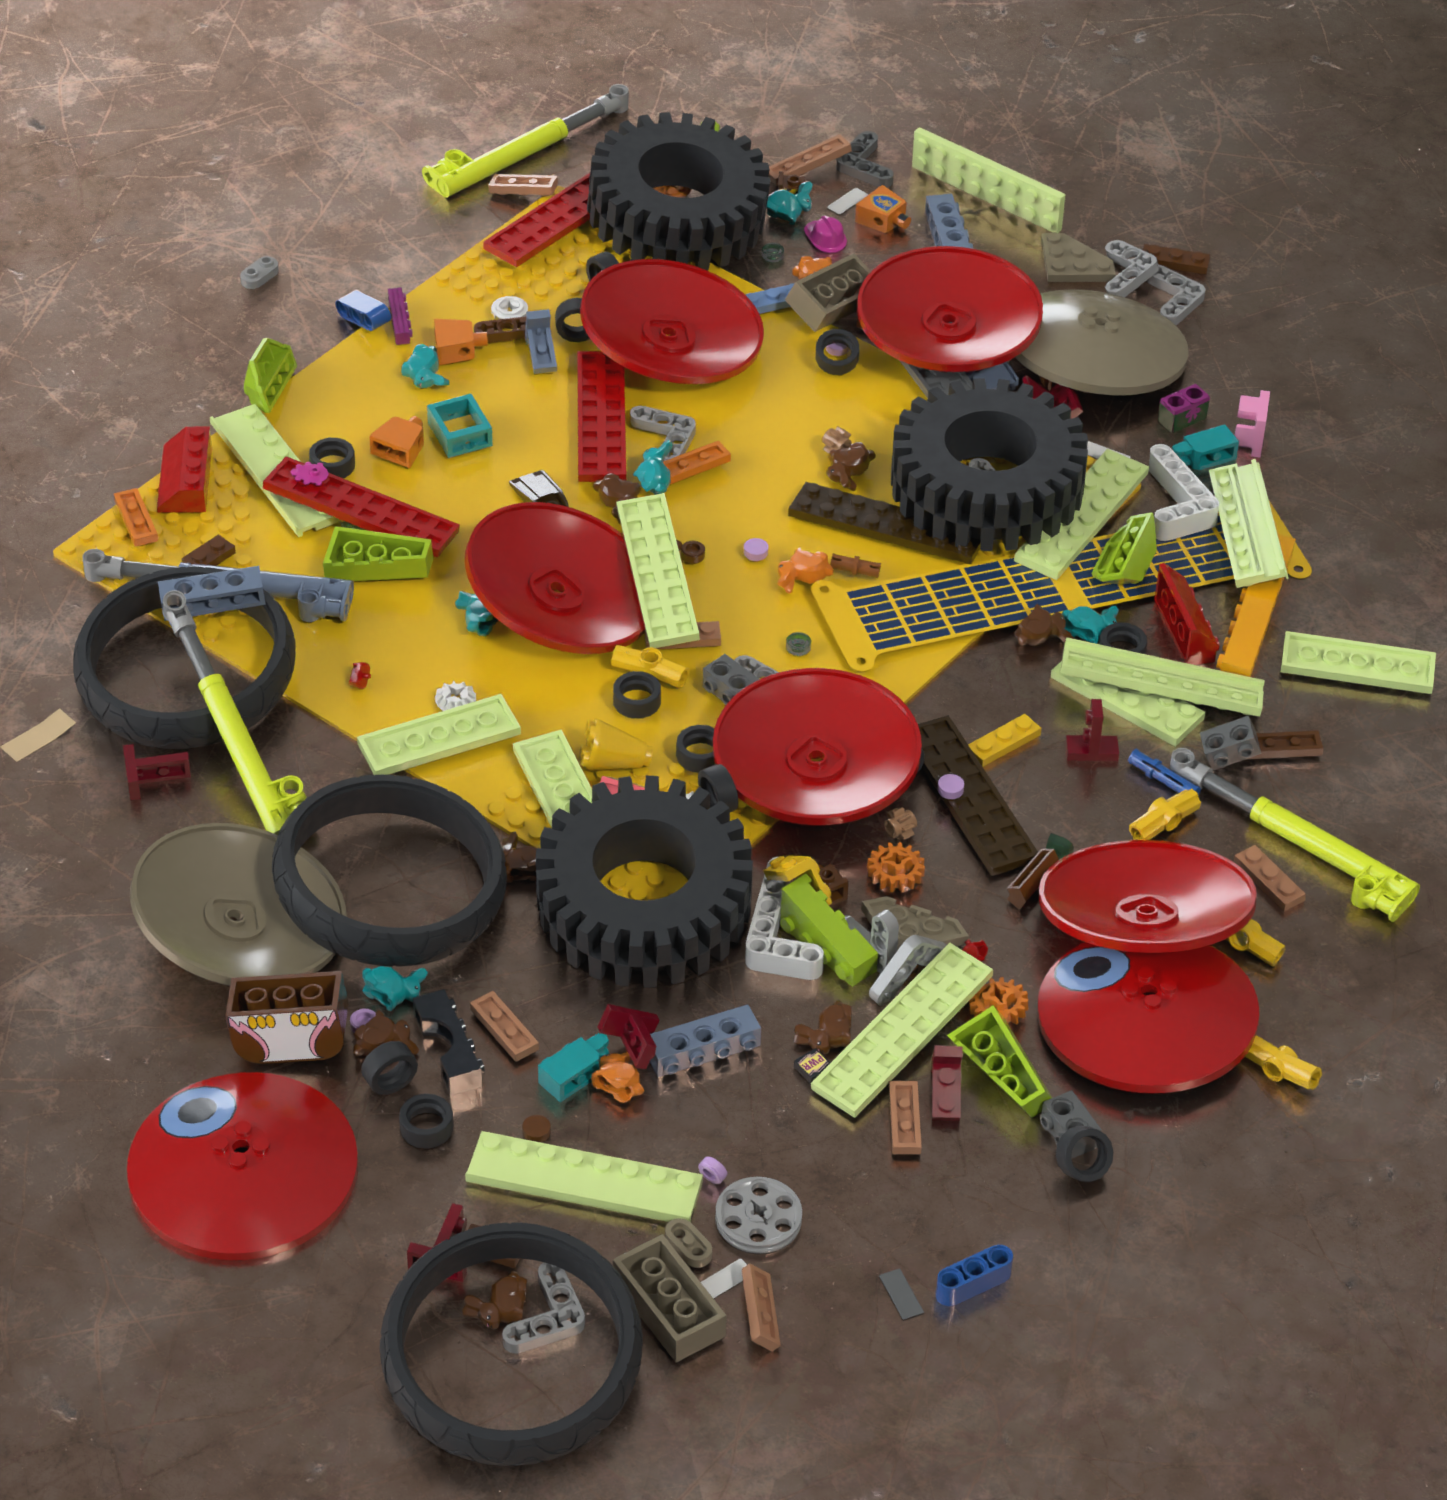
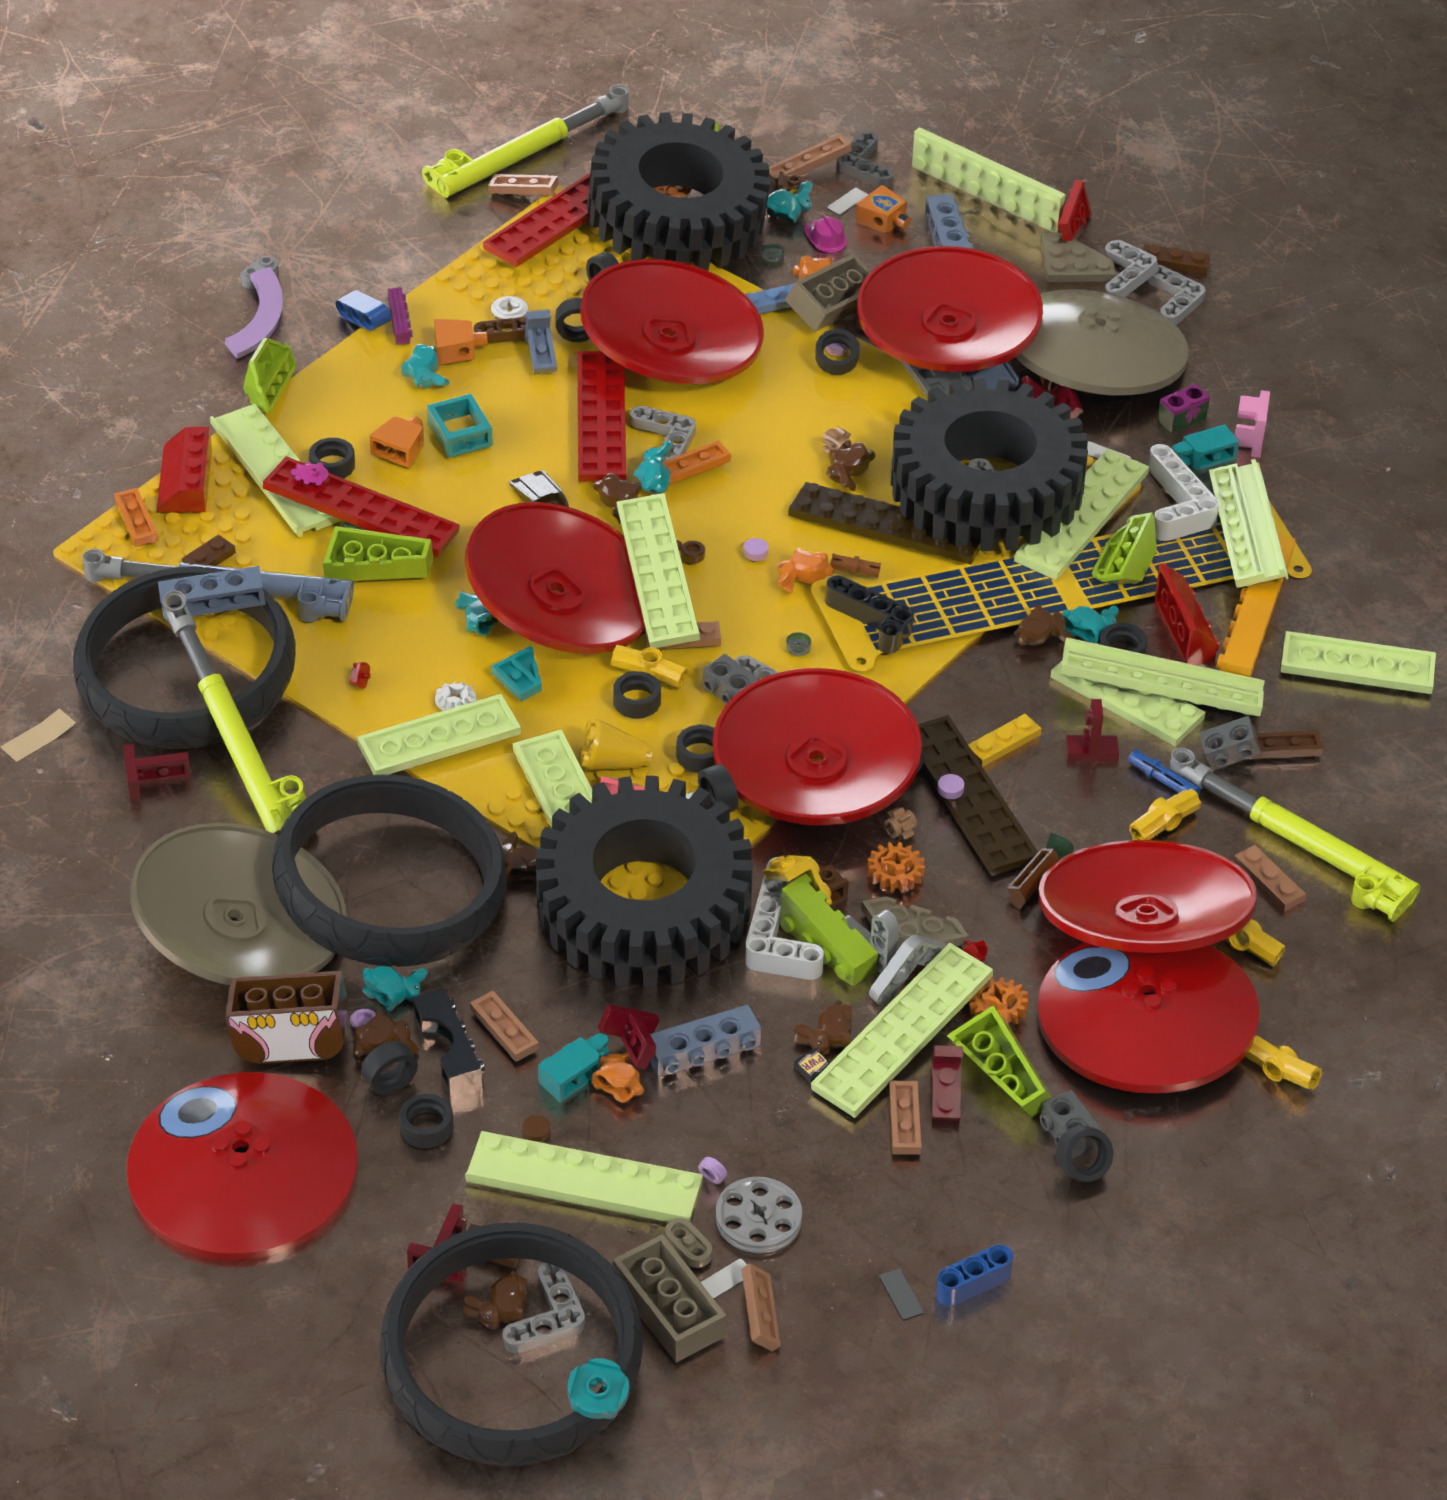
(266, 318): none -> lavender tile
(519, 674): none -> teal wing
(598, 1405): none -> teal plate
(872, 608): none -> black beam
(1074, 211): none -> red wing

